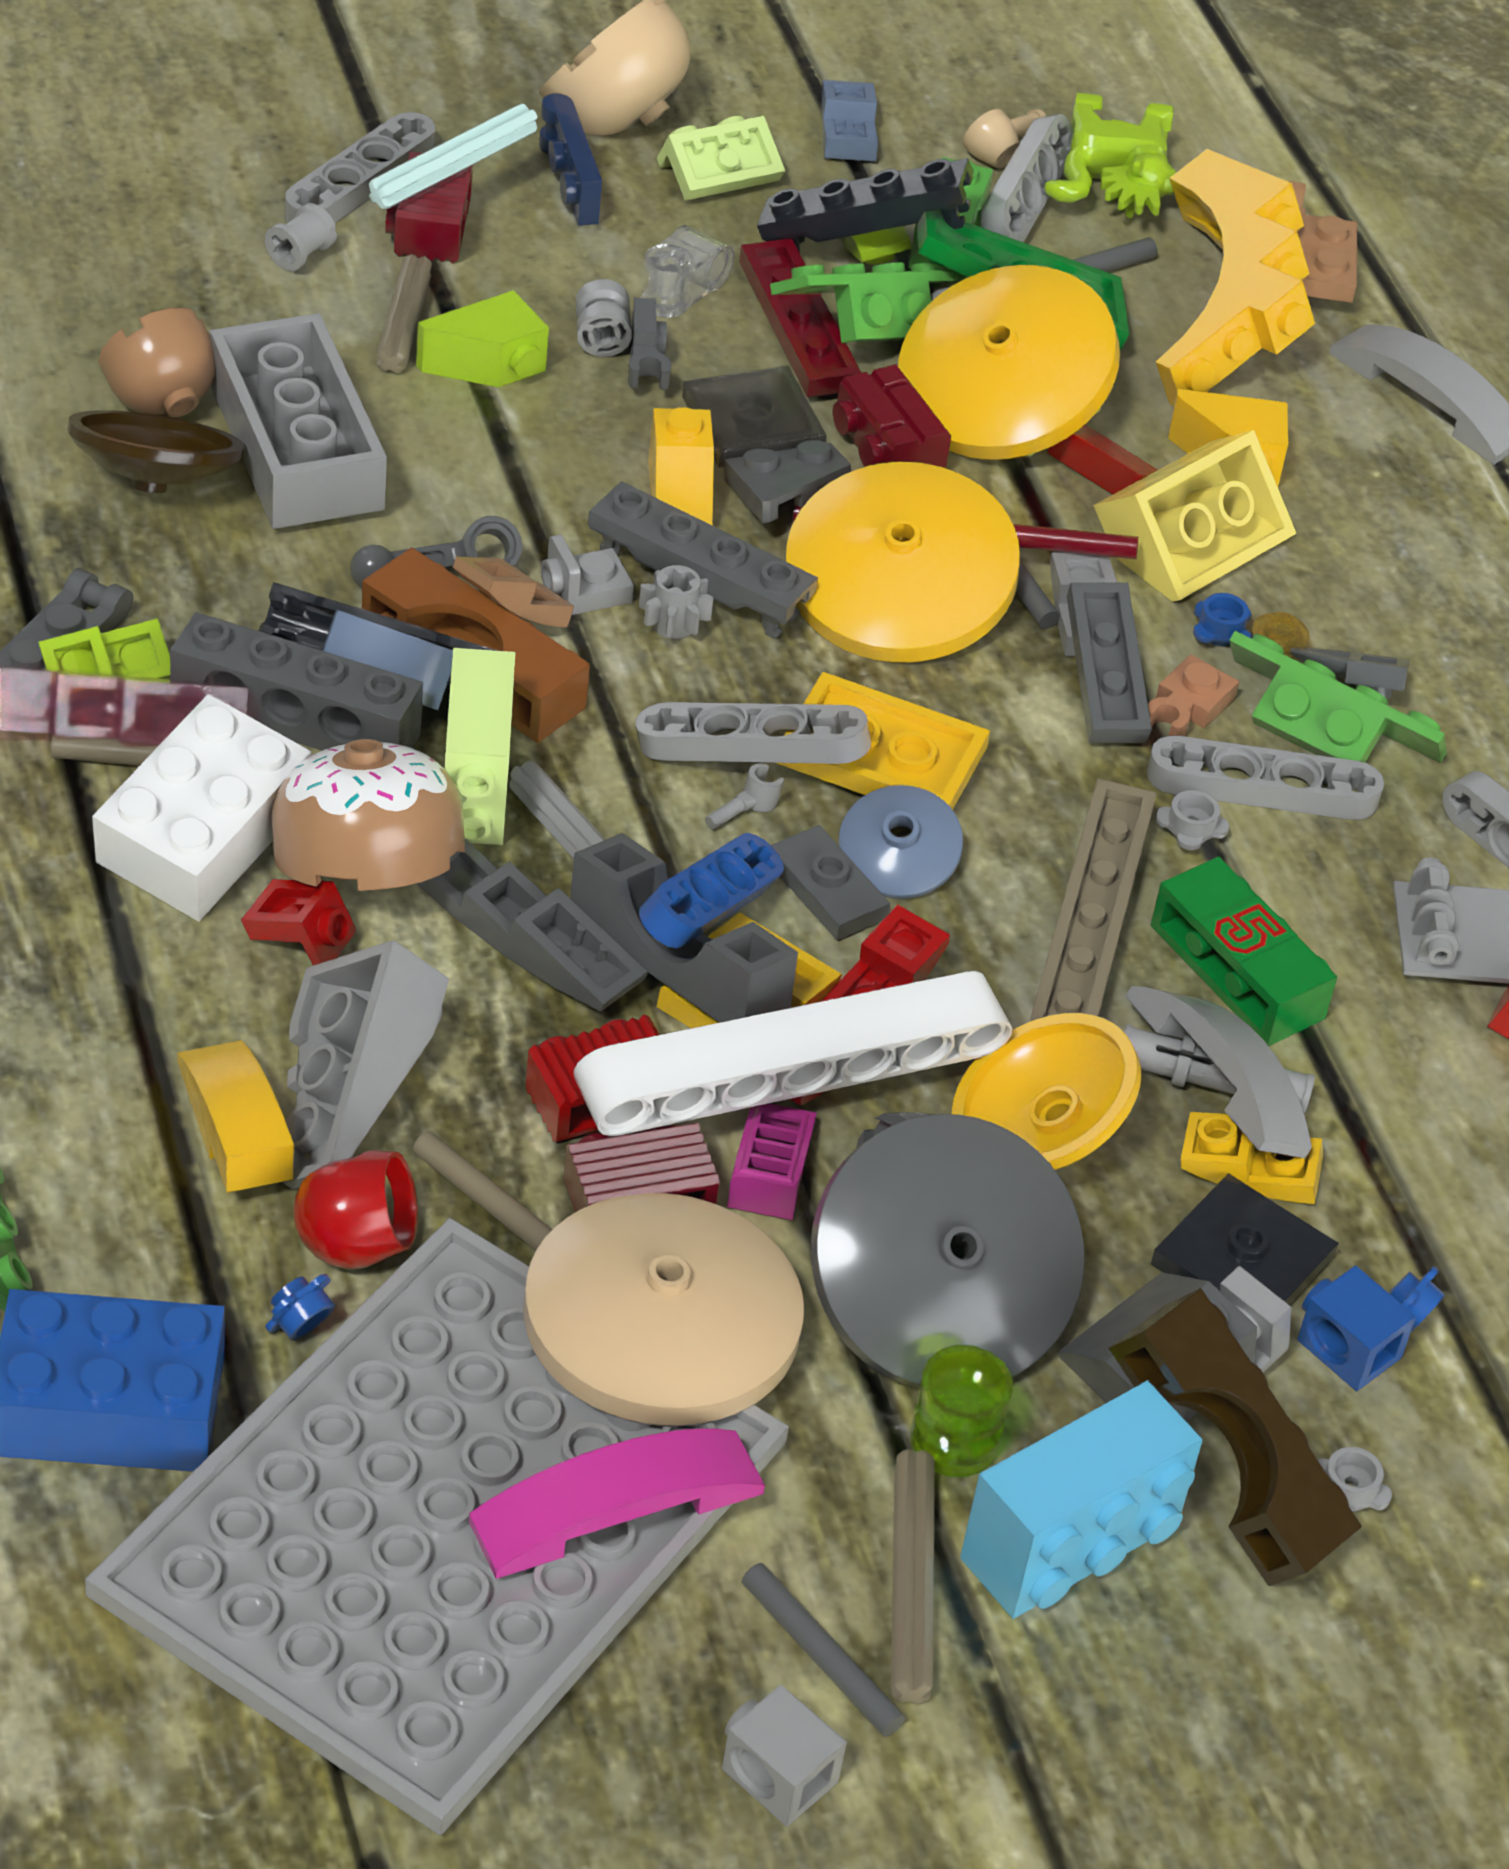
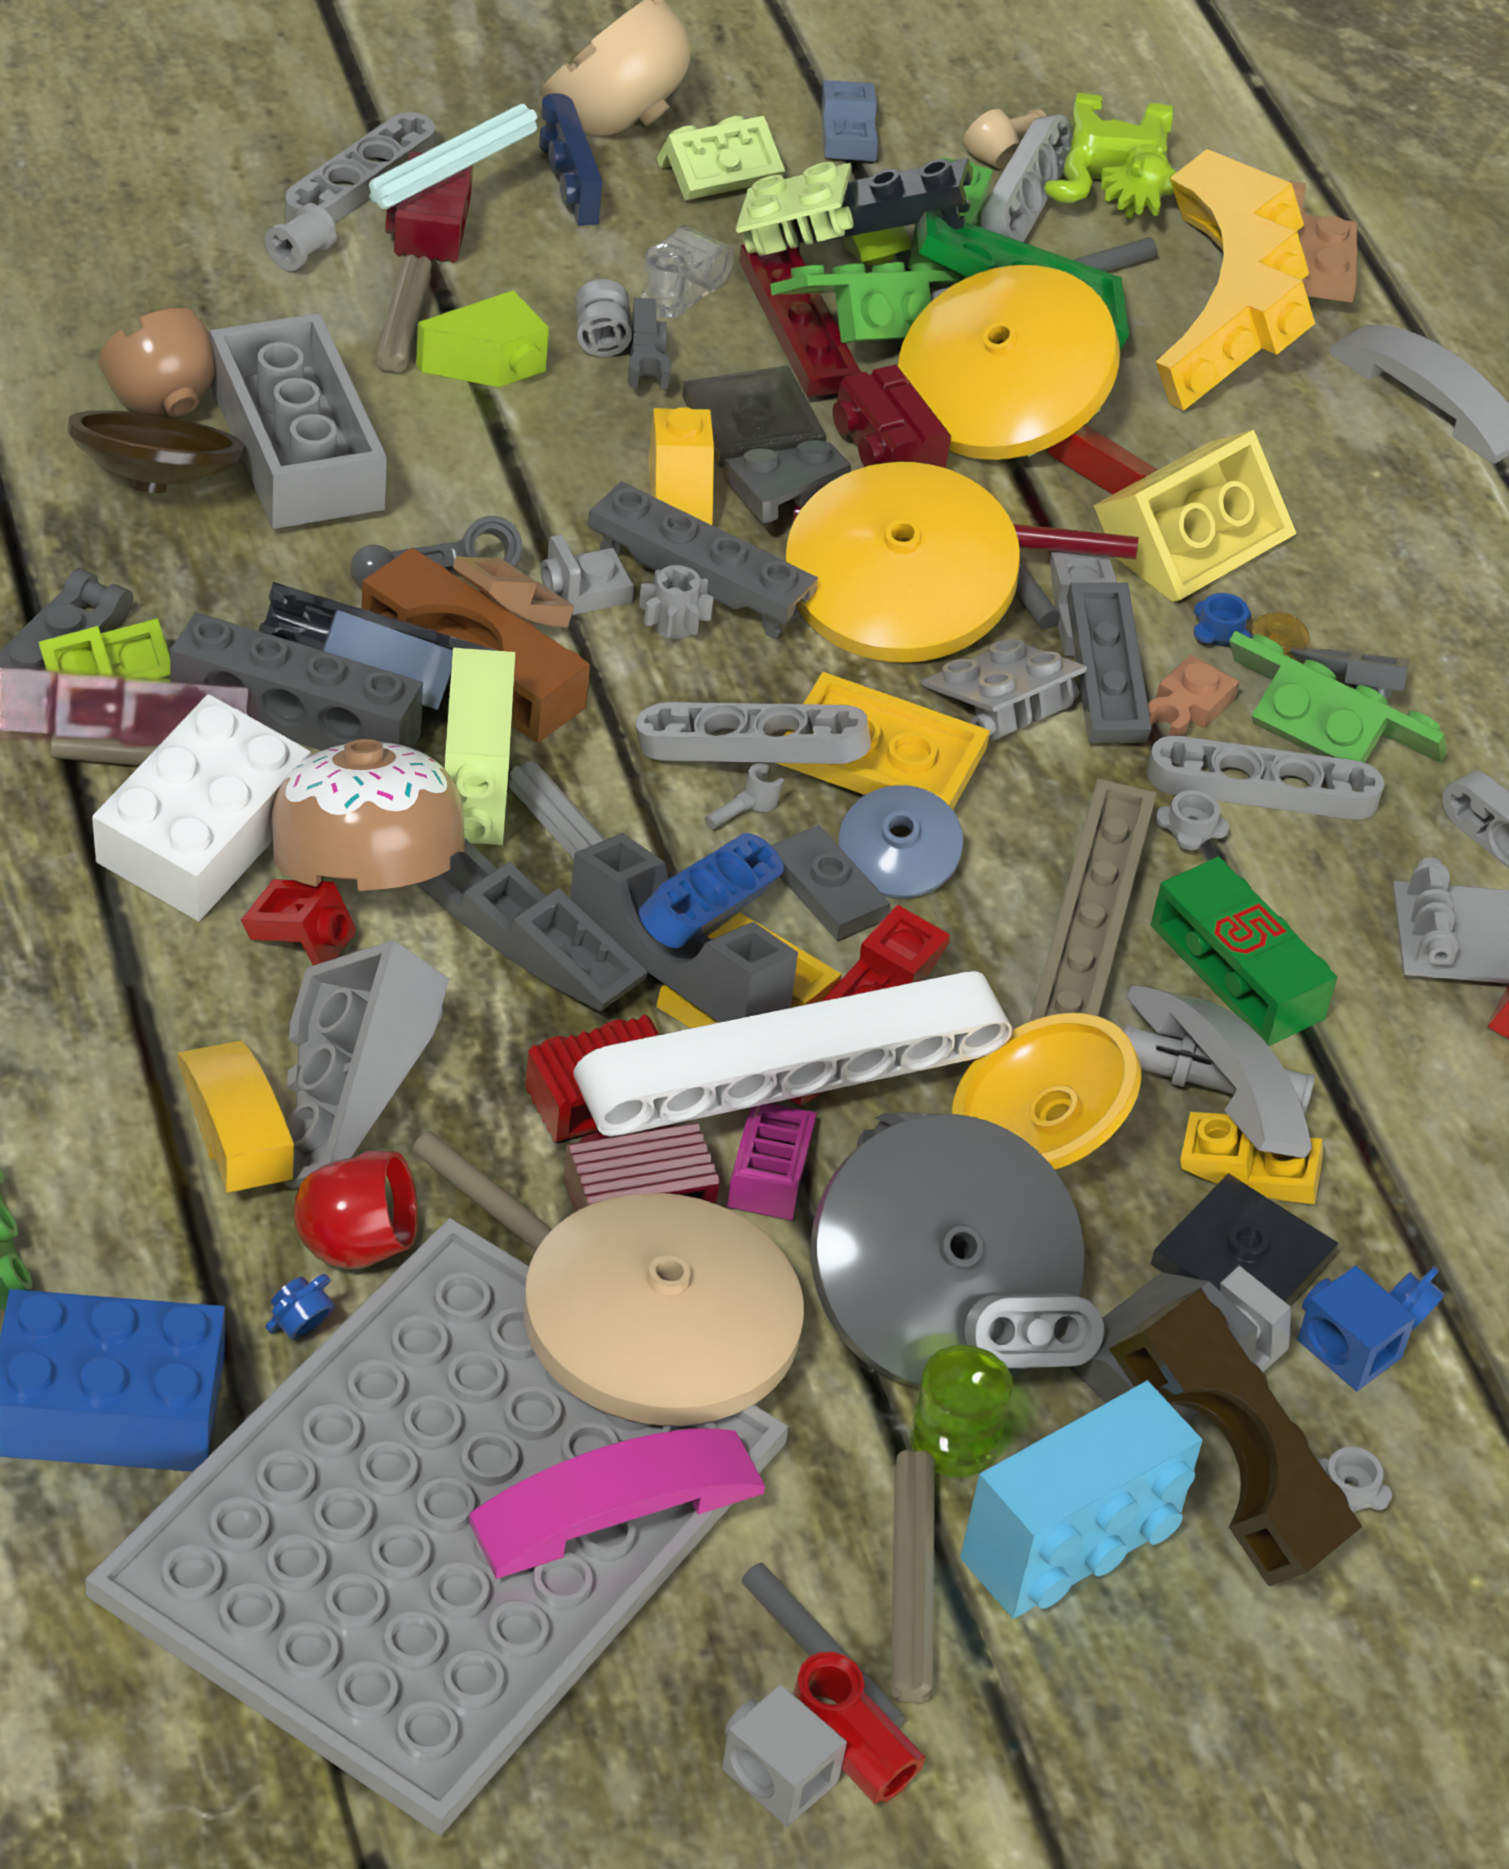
(780, 200): none -> yellowish green hinge
(876, 1750): none -> red piece
(1010, 685): none -> light grey hinge
(1029, 1329): none -> light grey plate
(1212, 416): yellow slope -> none

